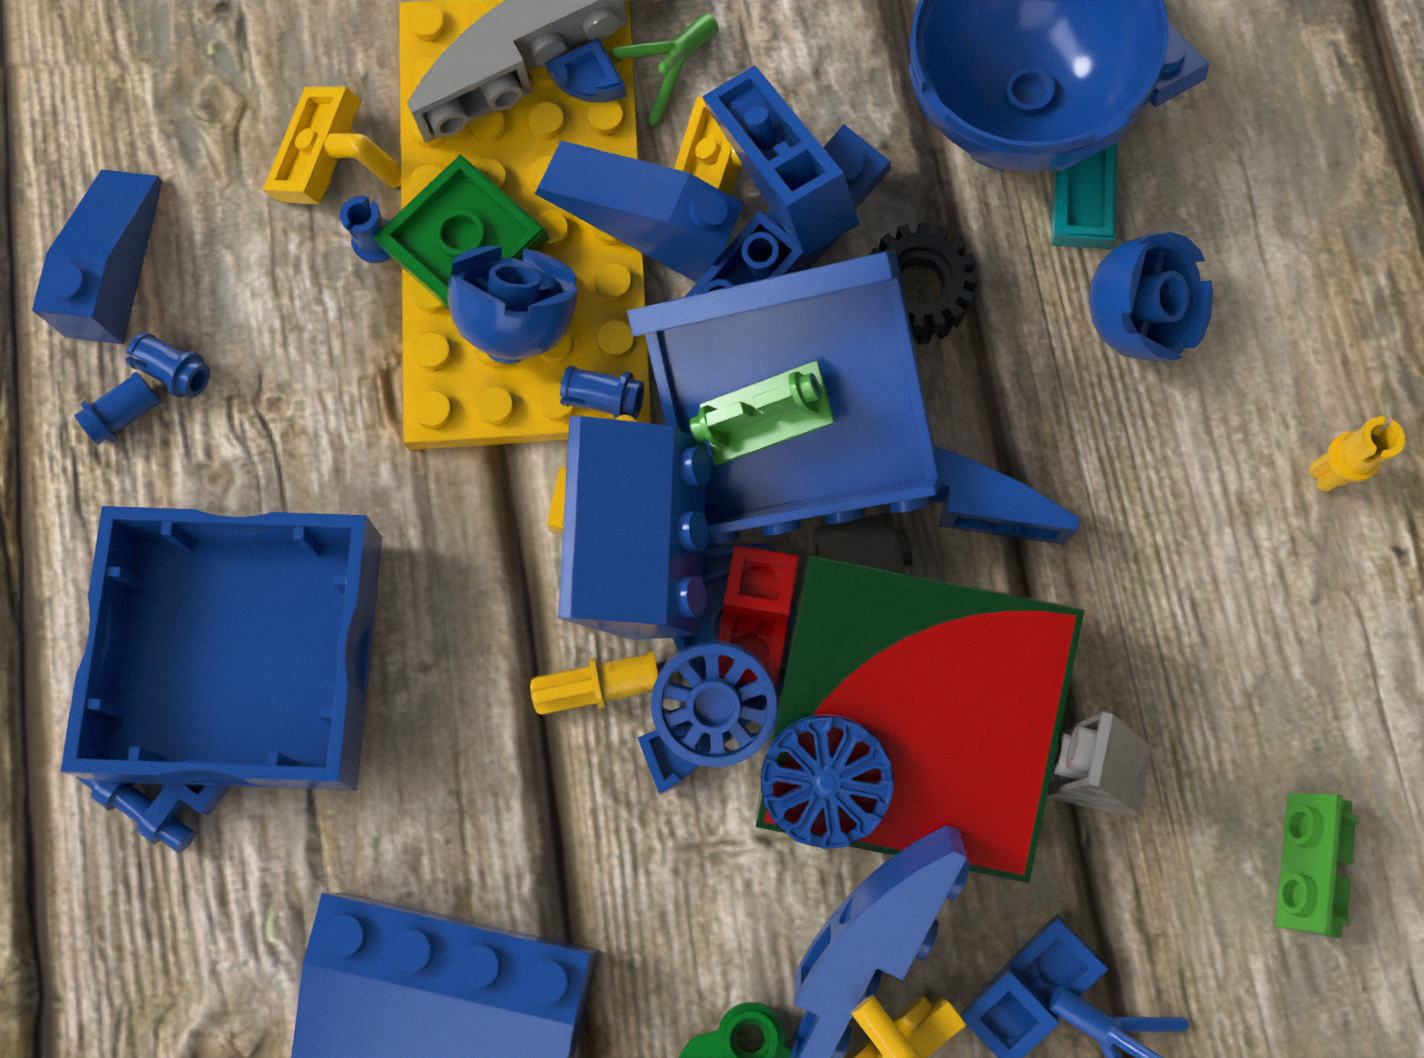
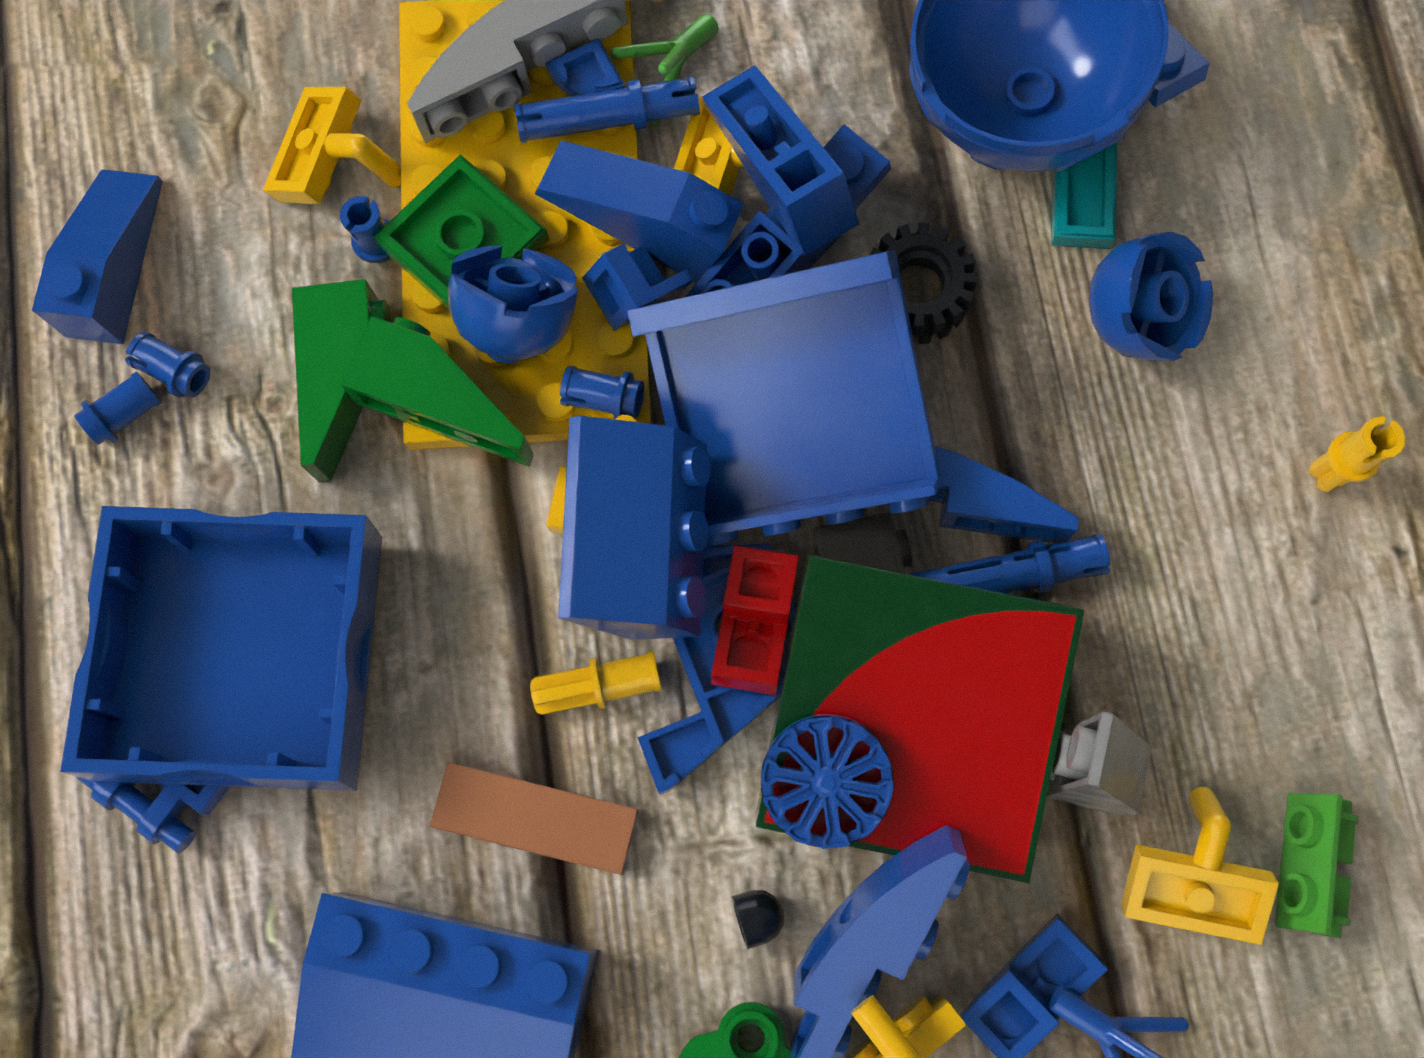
(326, 335): none -> green slope
(413, 380): none -> green slope
(534, 818): none -> nougat tile
(607, 109): none -> blue pin
(630, 281): none -> blue panel
(714, 704): blue wheel -> none
(758, 917): none -> black hinge
(764, 414): bright green hinge -> none
(1032, 568): none -> blue pin
(1201, 889): none -> yellow plate

